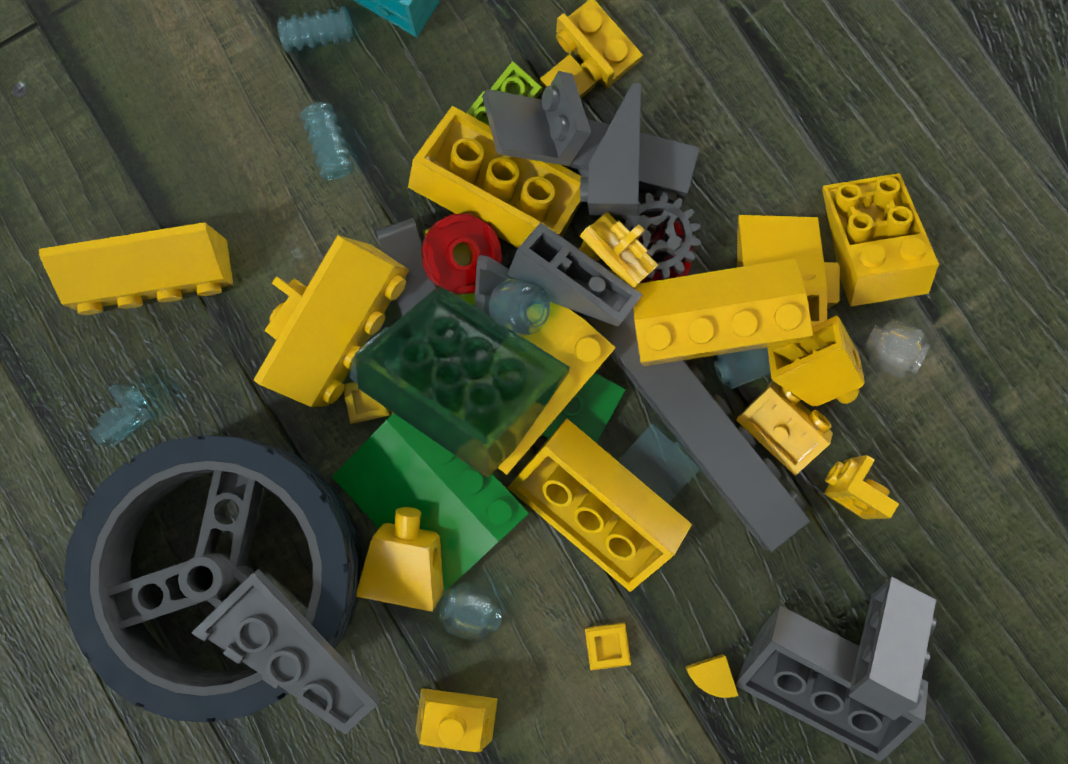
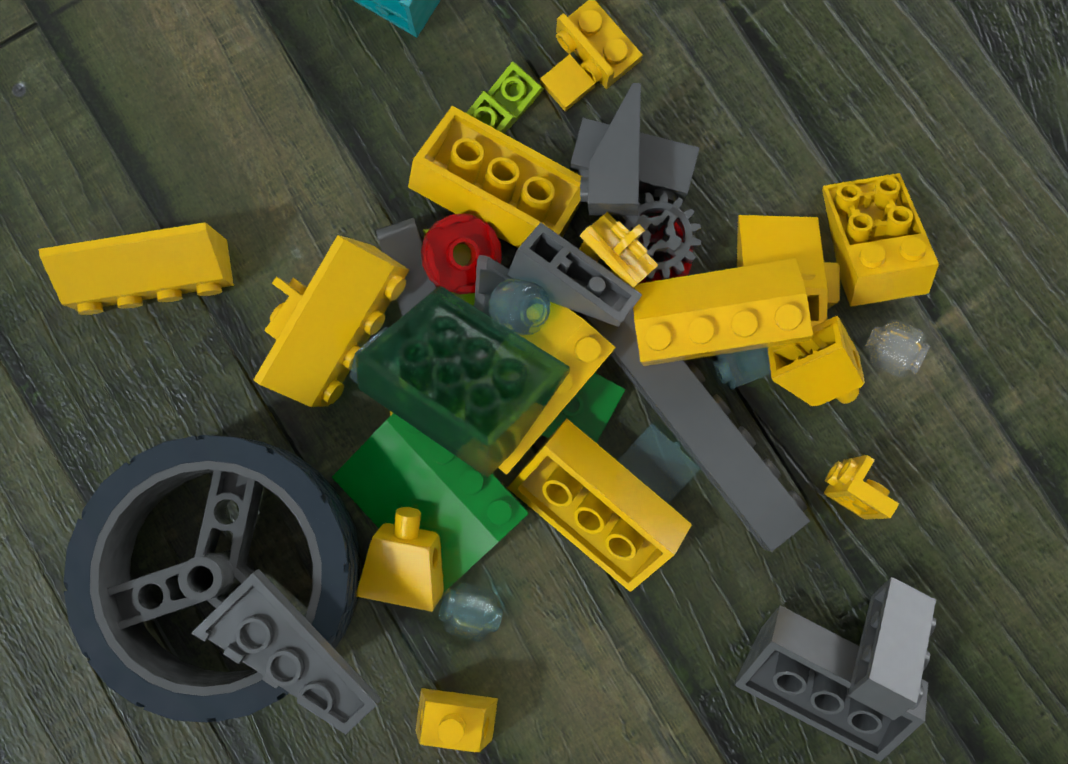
(121, 422): clear light blue bracket -> none
(315, 29): clear light blue piece -> none
(326, 140): clear light blue piece -> none
(361, 406): yellow tile -> none
(542, 128): dark grey bracket -> none
(607, 646): yellow tile -> none
(713, 676): yellow tile -> none
(786, 427): yellow bracket -> none

